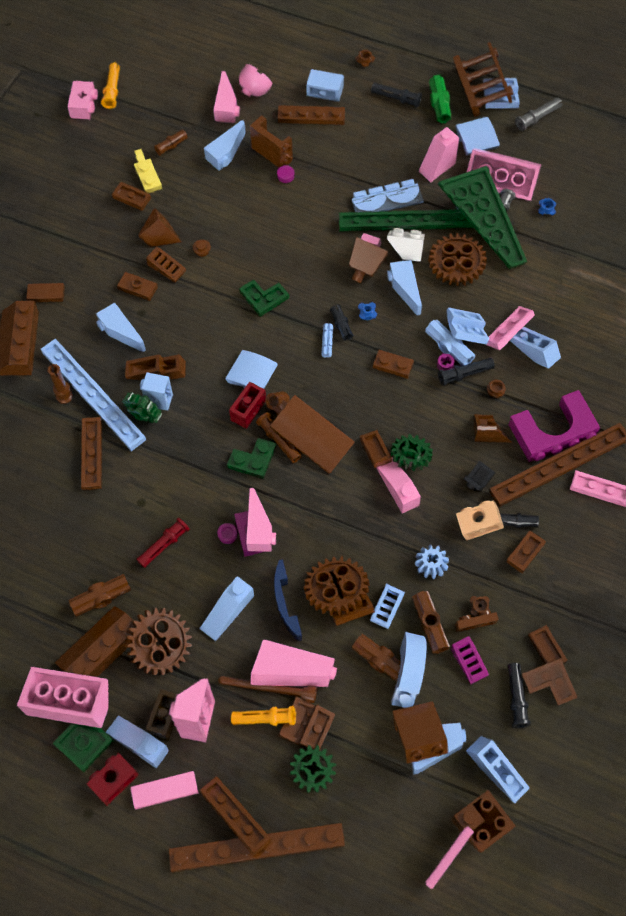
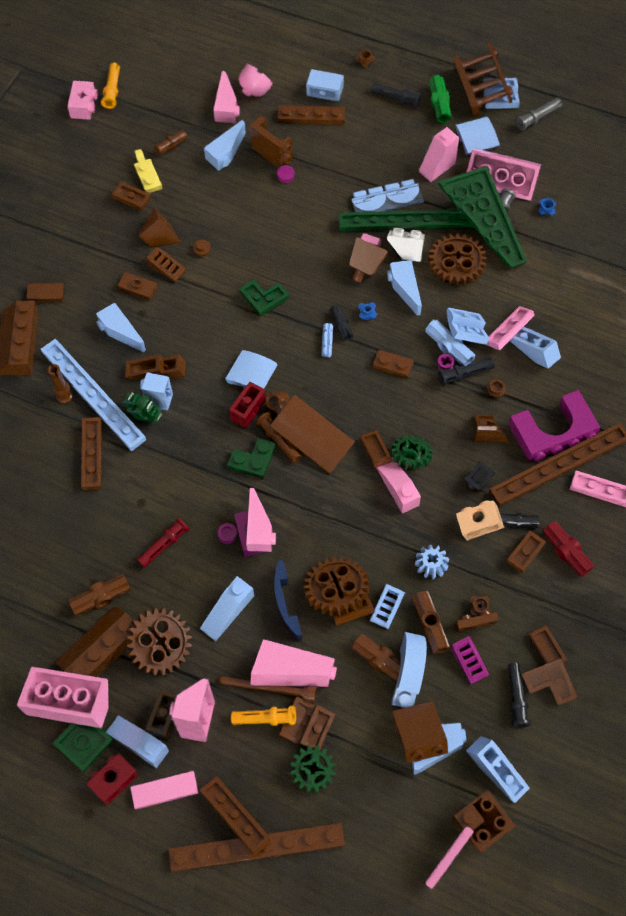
(568, 549): none -> dark red piece

